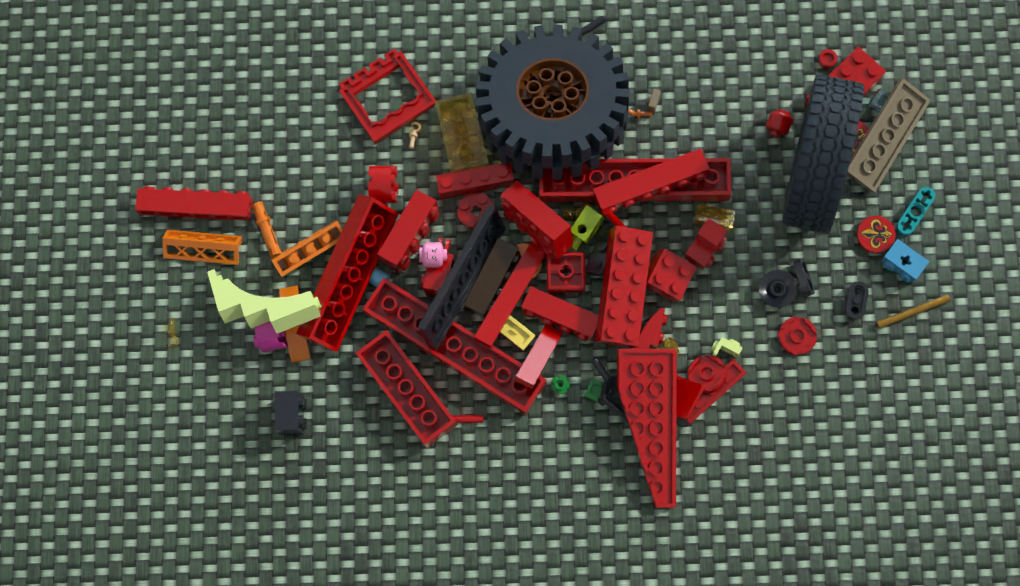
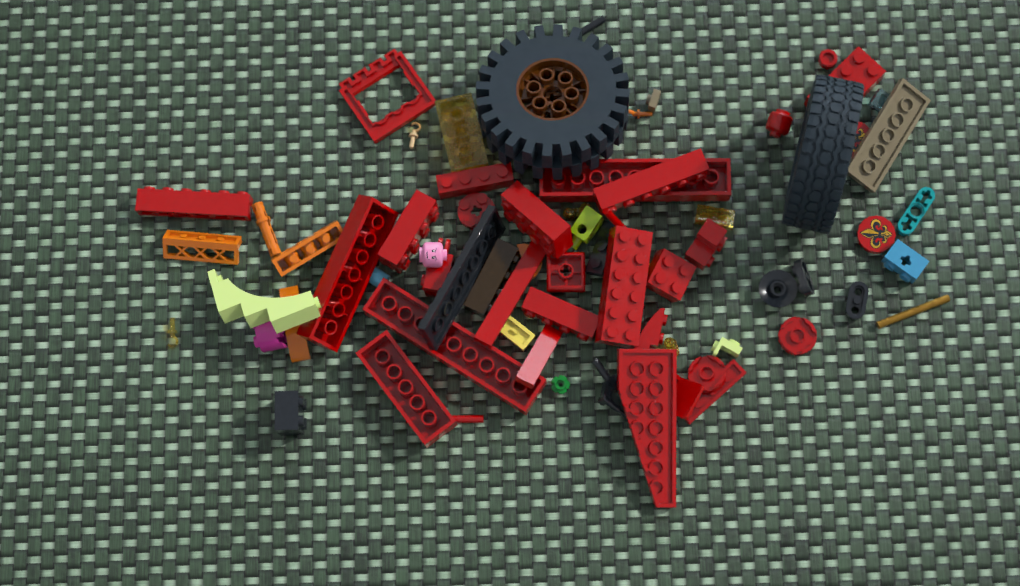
(383, 183): red brick -> none
(594, 390): green plate -> none

